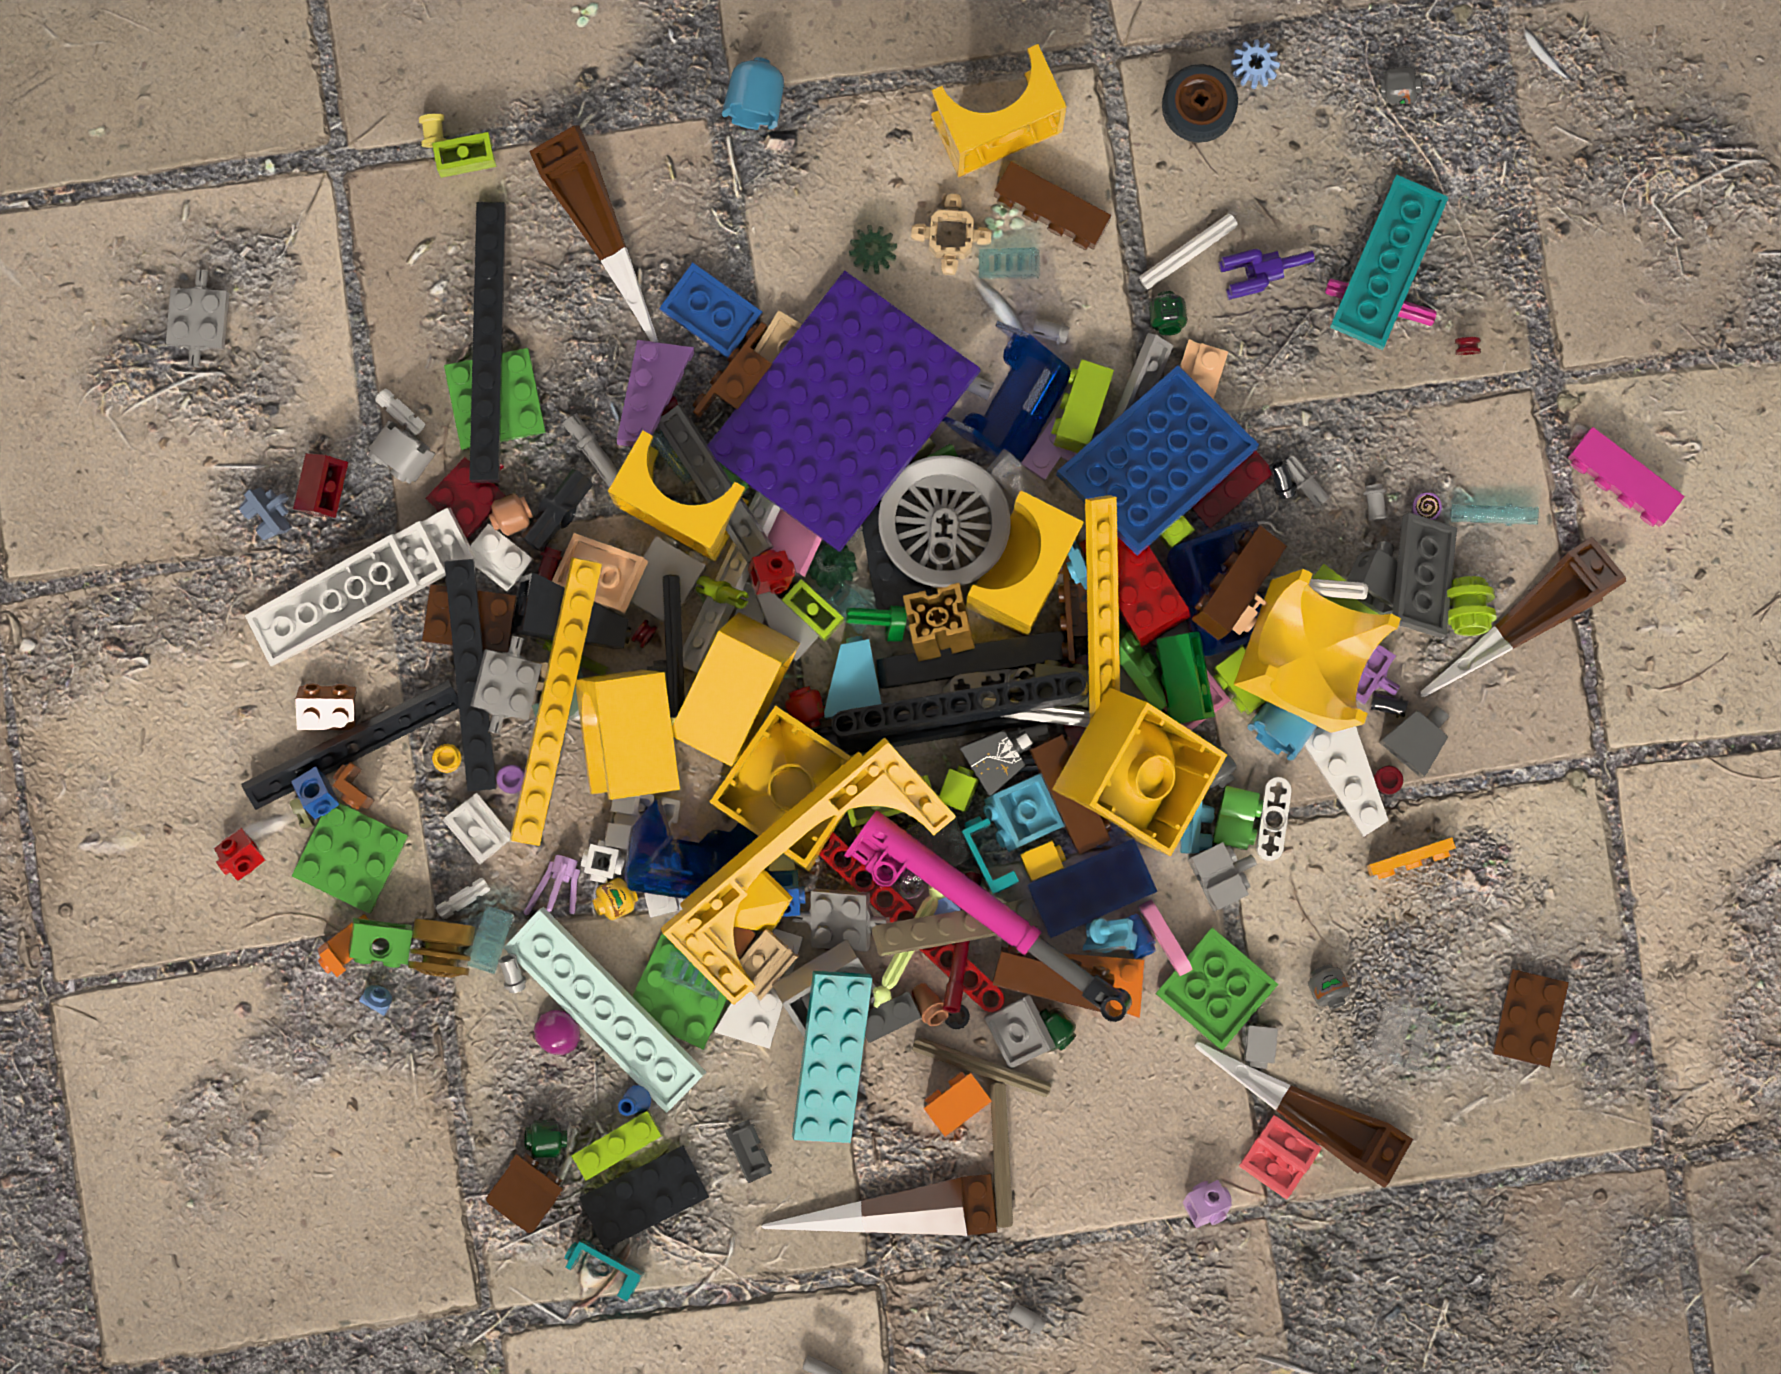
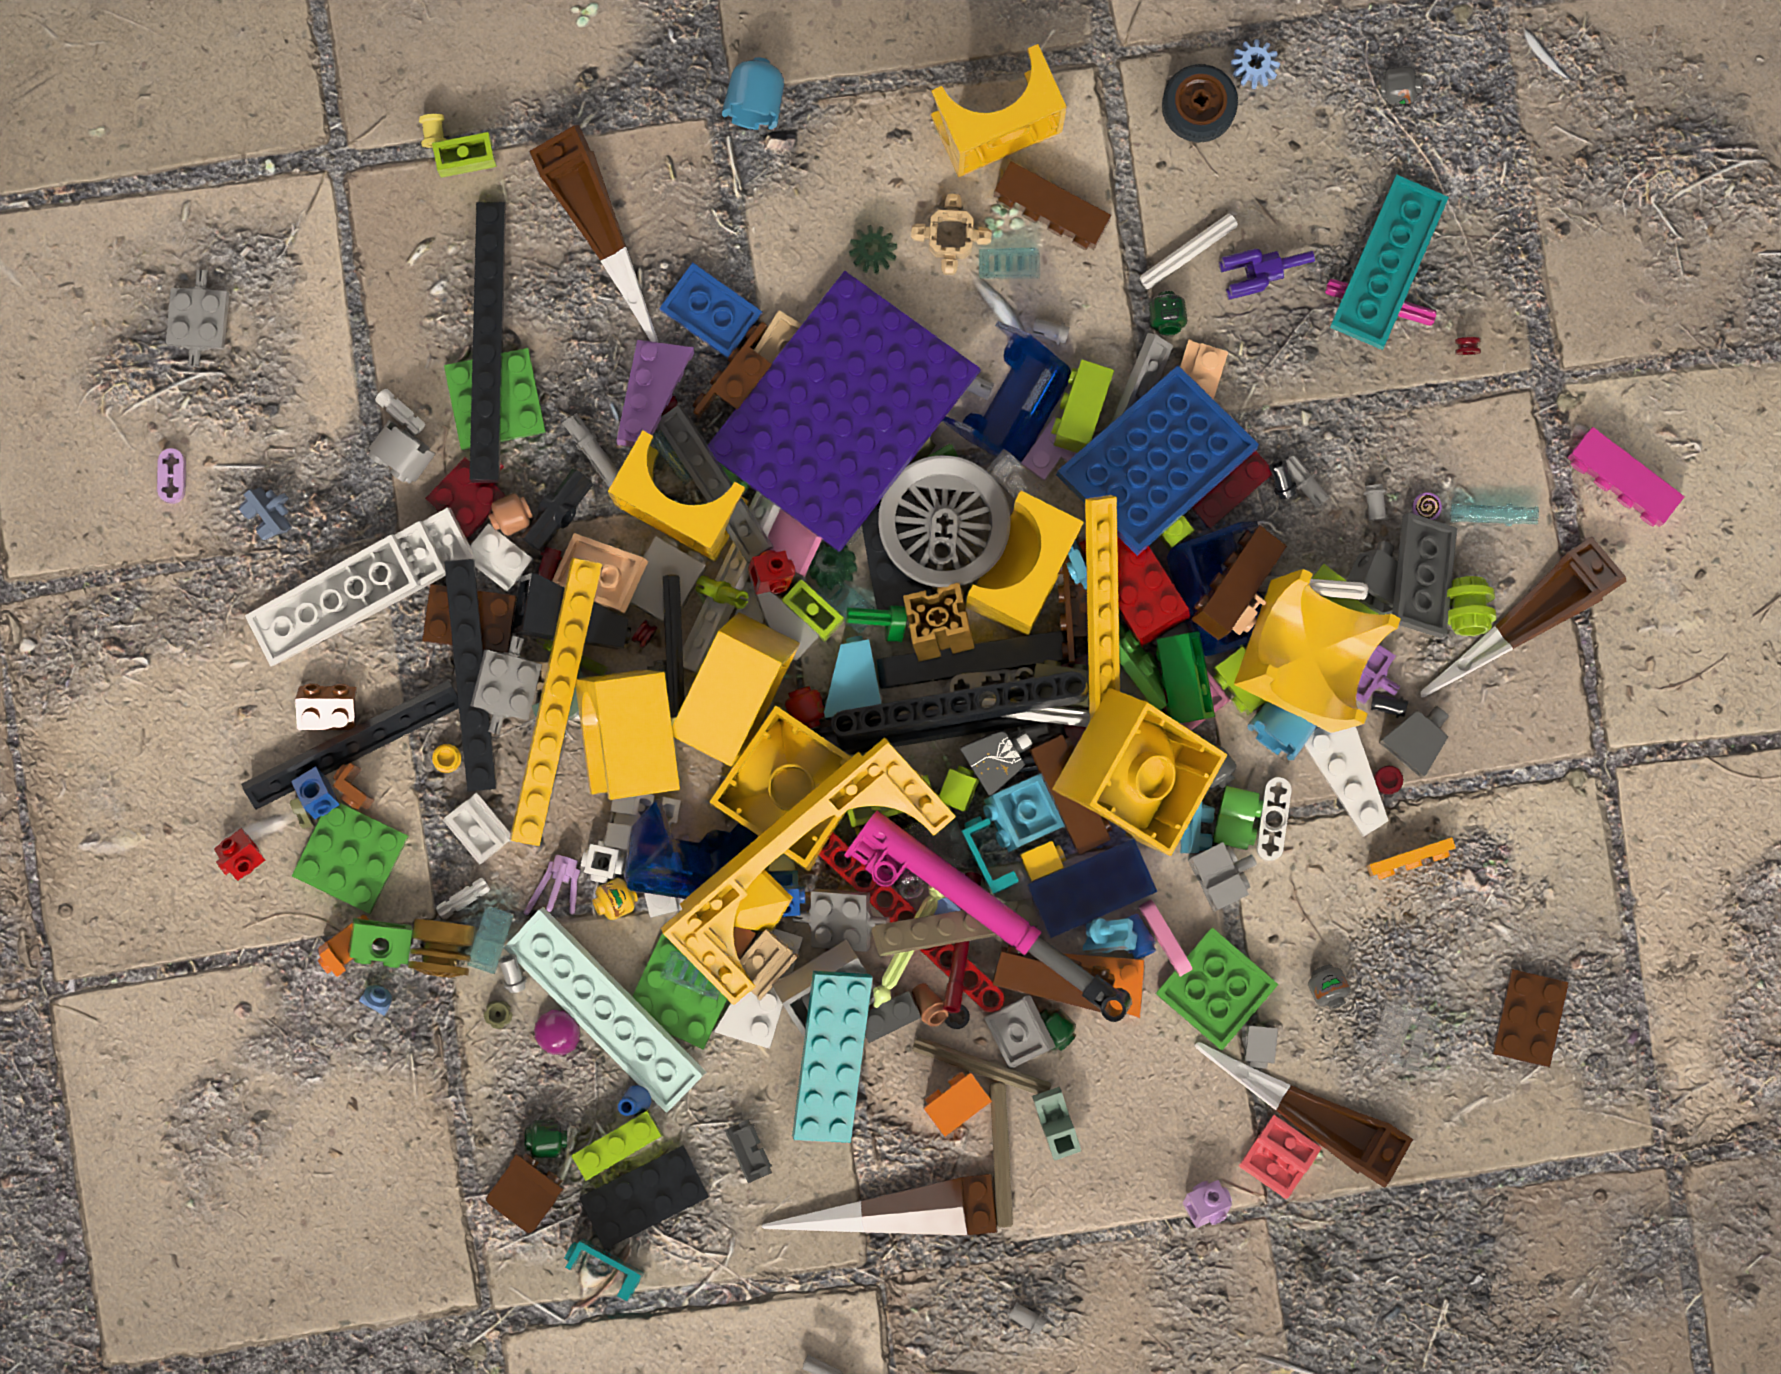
(178, 476): none -> lavender beam
(320, 485): dark red brick -> none
(490, 1014): none -> olive plate
(510, 779): medium lavender tile -> none
(1056, 1123): none -> sand green brick

